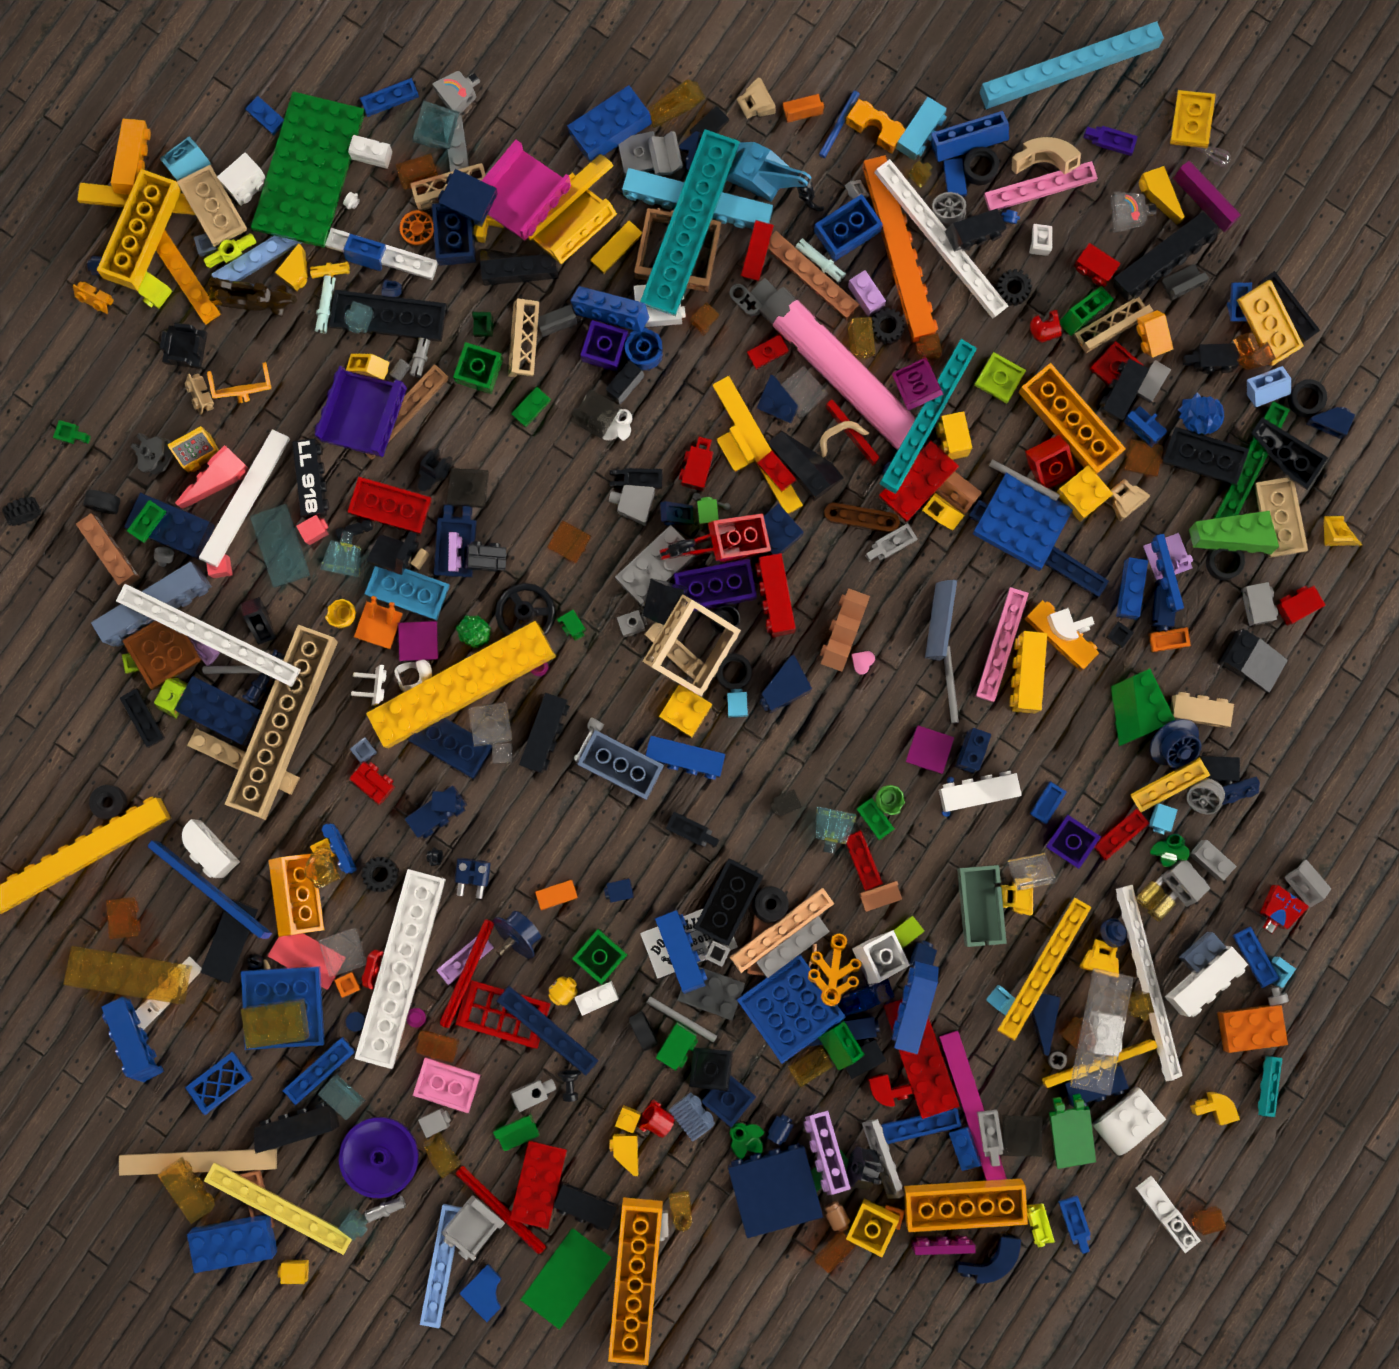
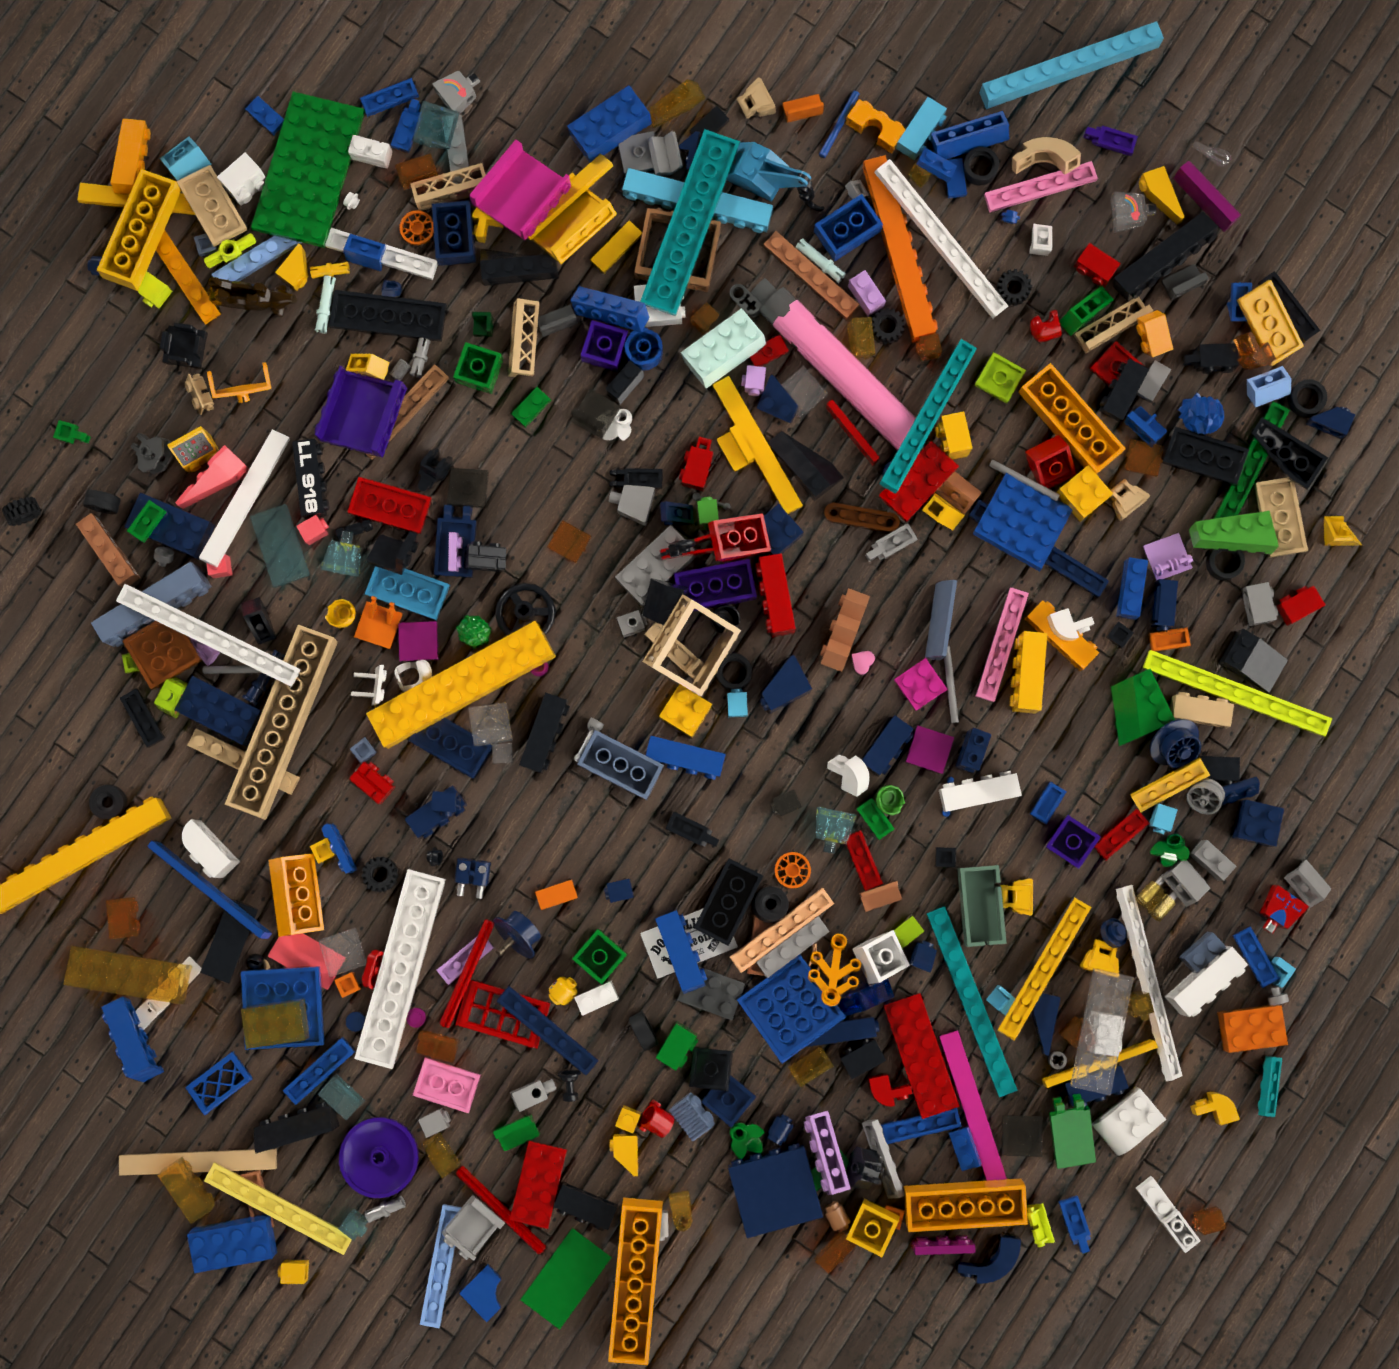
(85, 293): light orange hinge -> none
(321, 868): clear yellow hair -> none
(358, 317): clear light blue brick -> none
(406, 127): none -> blue hinge
(419, 559): tan tile -> none
(468, 196): dark blue panel -> none
(573, 625): green brick -> none
(681, 1019): light grey bar -> none
(717, 953): light grey brick -> none
(723, 348): none -> light aqua brick
(754, 380): none -> lavender brick
(757, 250): red tile -> none
(776, 471): red plate -> none
(792, 870): none -> orange wheel
(836, 429): tan animal -> none
(841, 1046): green panel -> none
(854, 773): none -> white brick
(887, 746): none -> dark blue brick
(915, 1007): blue brick -> none
(917, 384): magenta tile -> none
(920, 684): none -> dark pink plate
(936, 165): none -> blue plate
(945, 857): none -> black plate
(949, 202): light grey wheel -> none
(971, 1002): none -> teal plate
(976, 230): black brick -> none
(990, 1135): light grey hinge -> none
(1031, 871): clear tile -> none
(1169, 580): blue plate -> none
(1192, 119): yellow tile -> none
(1237, 693): none -> neon yellow plate
(1258, 823): none -> dark blue brick

